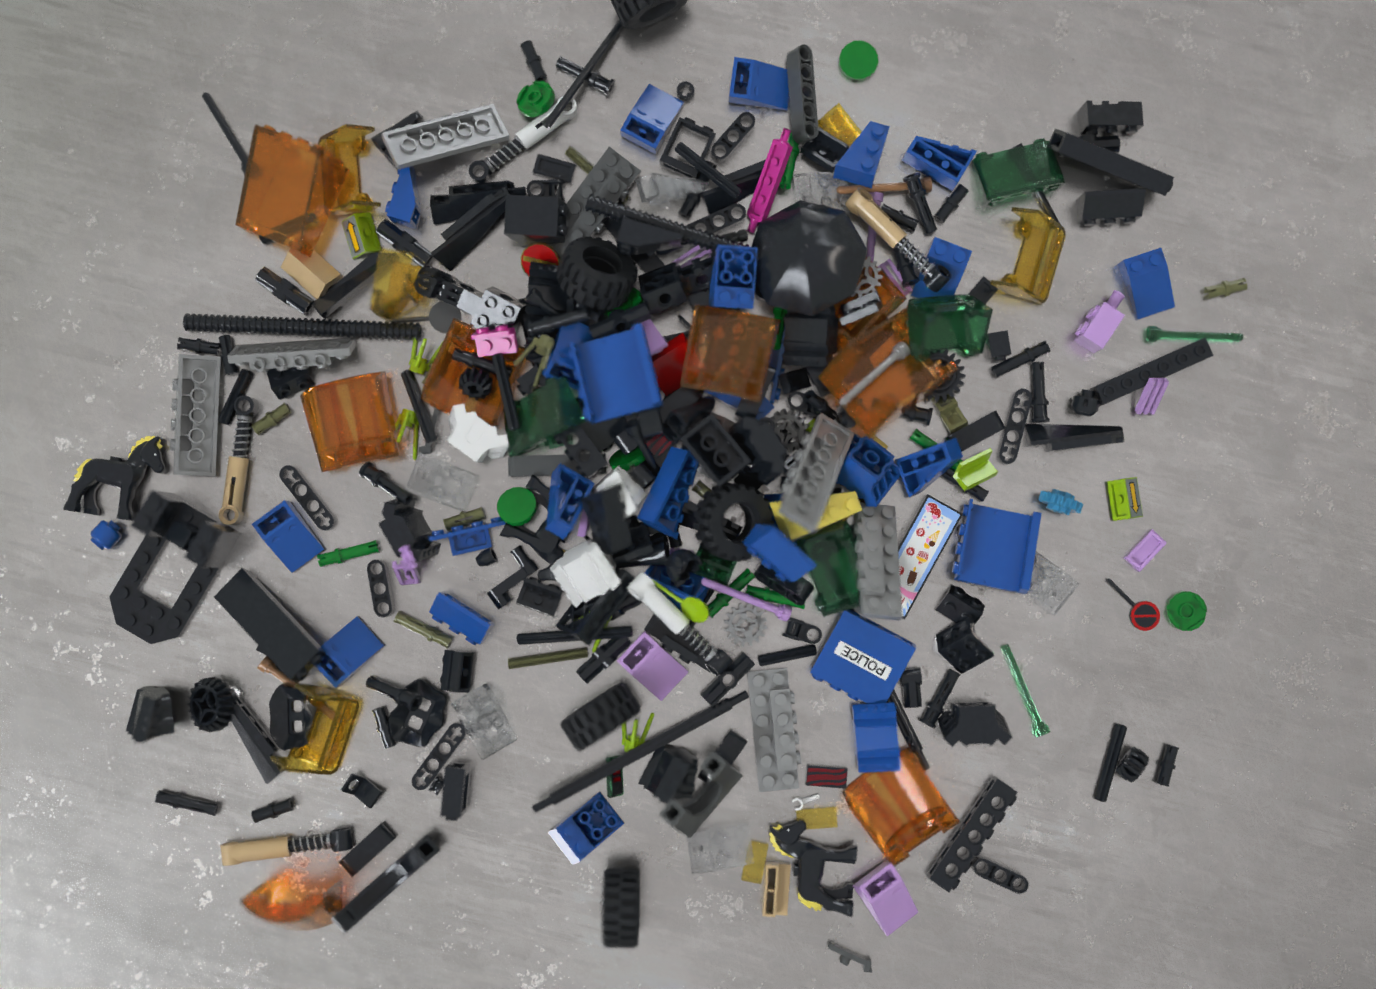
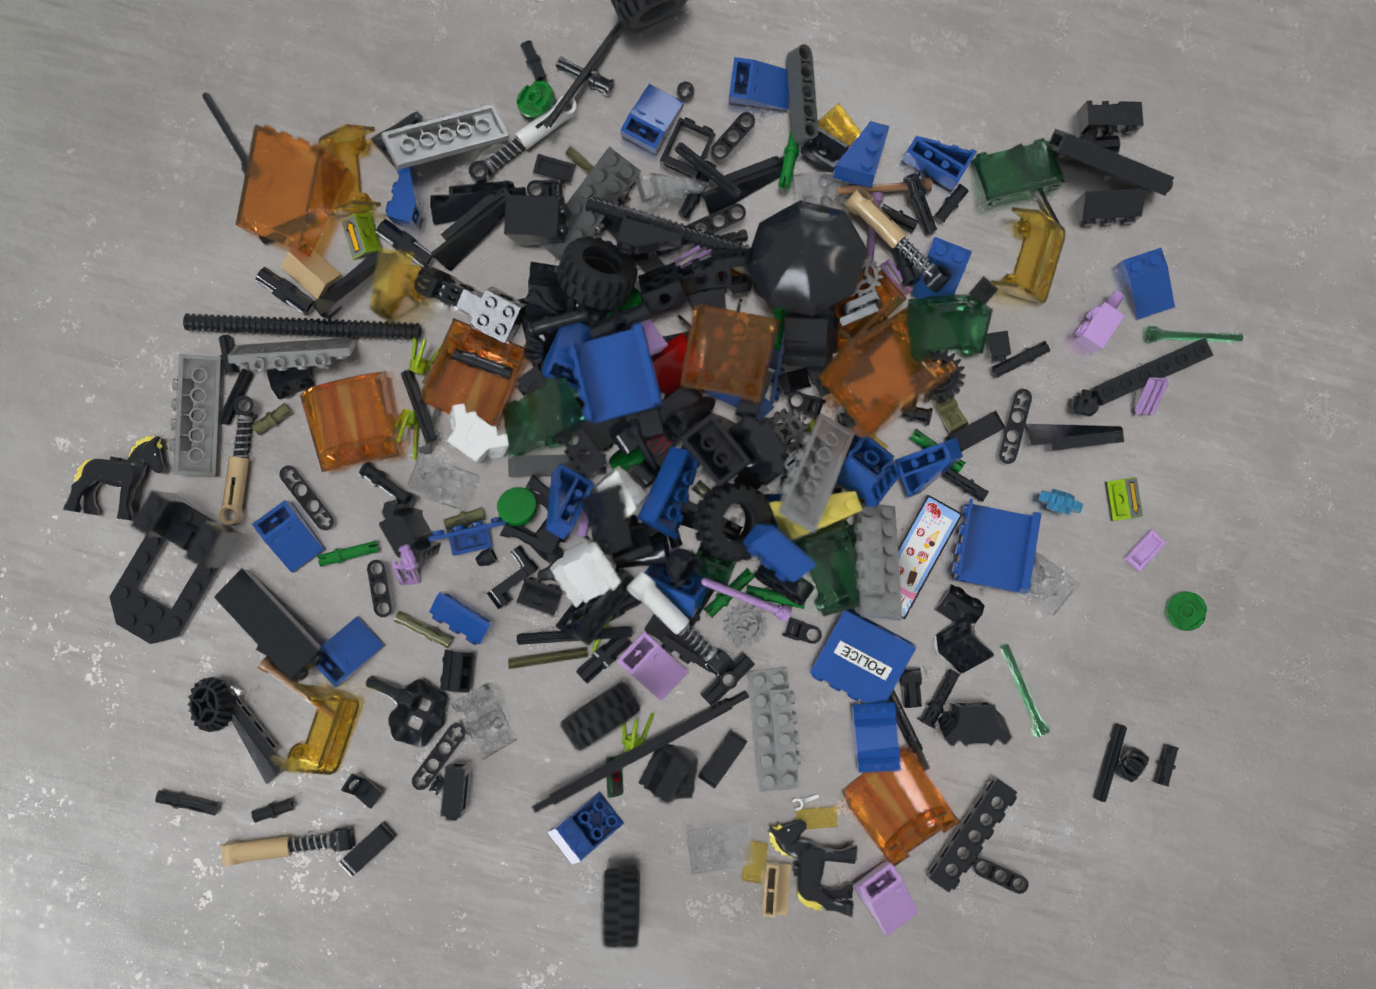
(105, 534): blue head -> none
(150, 714): black slope -> none
(198, 346): black pin -> none
(283, 717): black piece -> none
(310, 914): clear orange windscreen -> none
(383, 727): black pin -> none
(385, 884): black arch -> none
(439, 316): dark grey piece -> none
(475, 383): black gear -> none
(496, 341): bracket -> none
(506, 391): black axle -> none
(538, 253): red piece -> none
(543, 347): olive plant -> none
(691, 607): lime piece -> none
(691, 815): dark grey arch -> none
(733, 277): blue slope -> none
(769, 180): dark pink plate -> none
(787, 655): black axle -> none
(819, 404): black pin -> none
(826, 776): tile -> none
(848, 955): dark grey piece -> none
(858, 60): green tile -> none
(899, 351): light grey piece -> none
(975, 470): lime panel -> none
(1039, 398): black pin -> none
(1143, 614): piece -> none
(1225, 288): olive pin -> none

